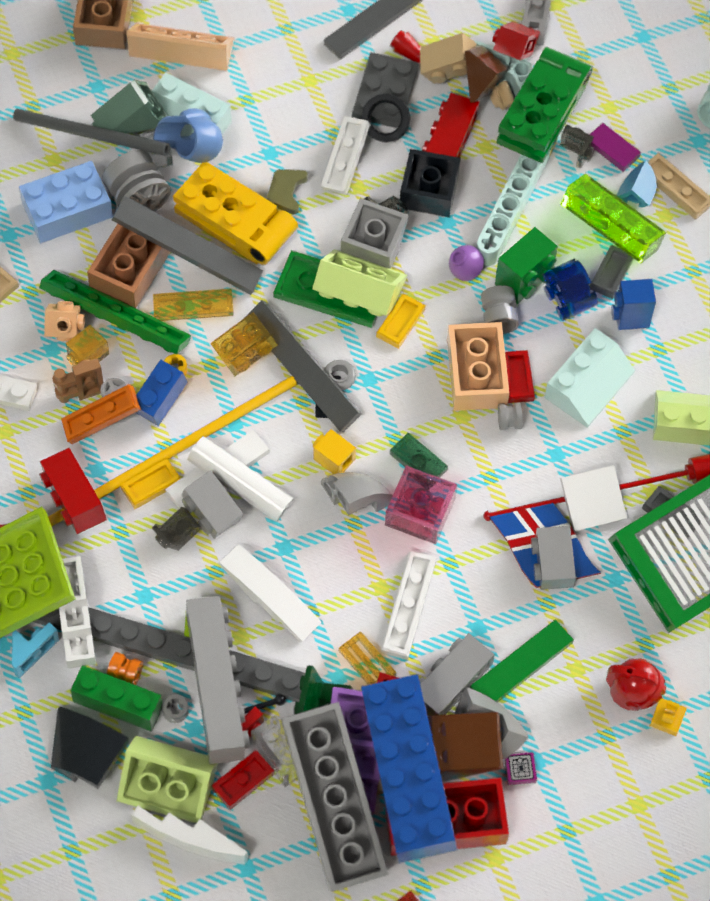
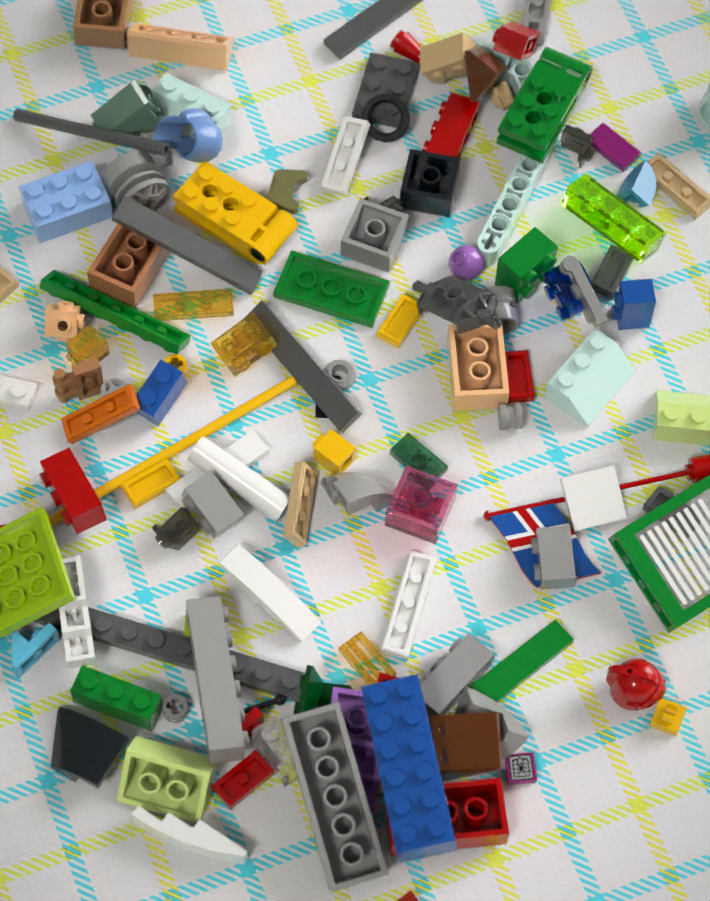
(124, 668): orange wheel -> none
(300, 504): none -> tan tile
(358, 282): yellowish green slope -> none
(458, 303): none -> dark grey plate
(582, 290): none -> light grey plate

